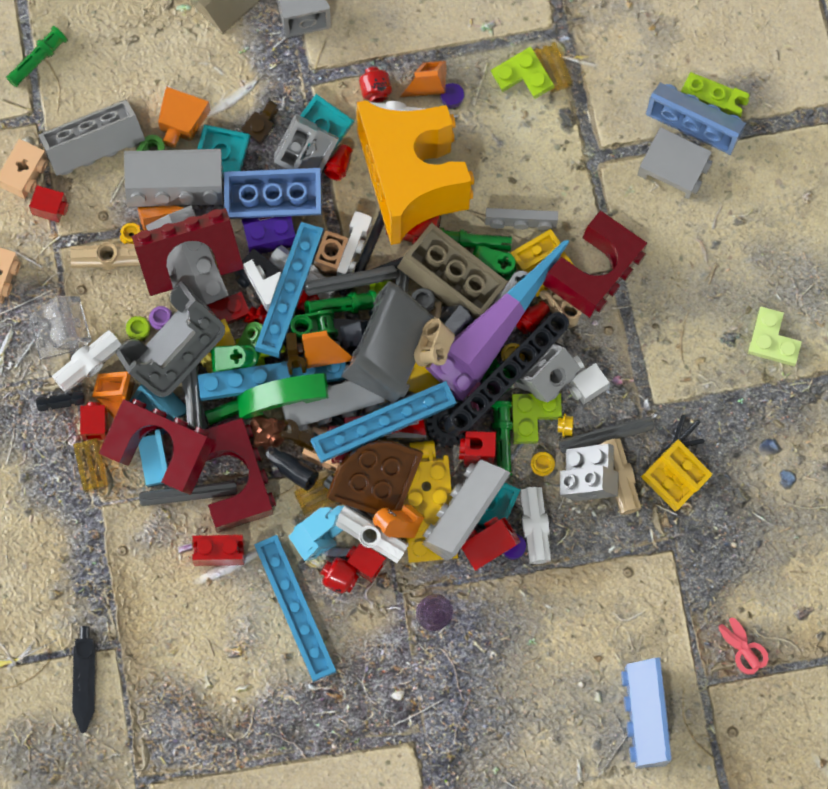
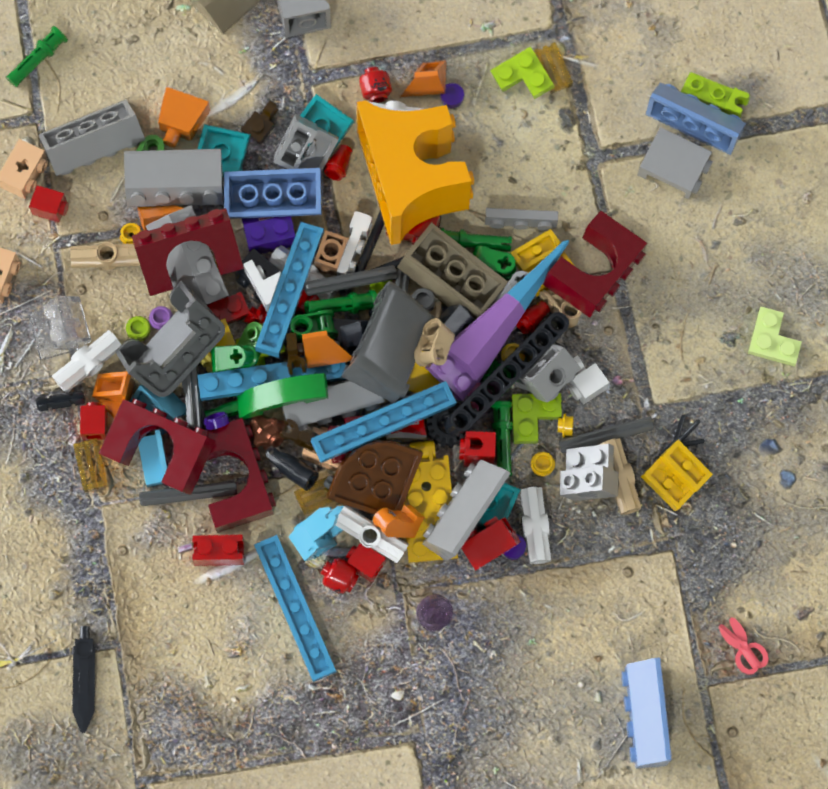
(216, 420): none -> dark purple tile

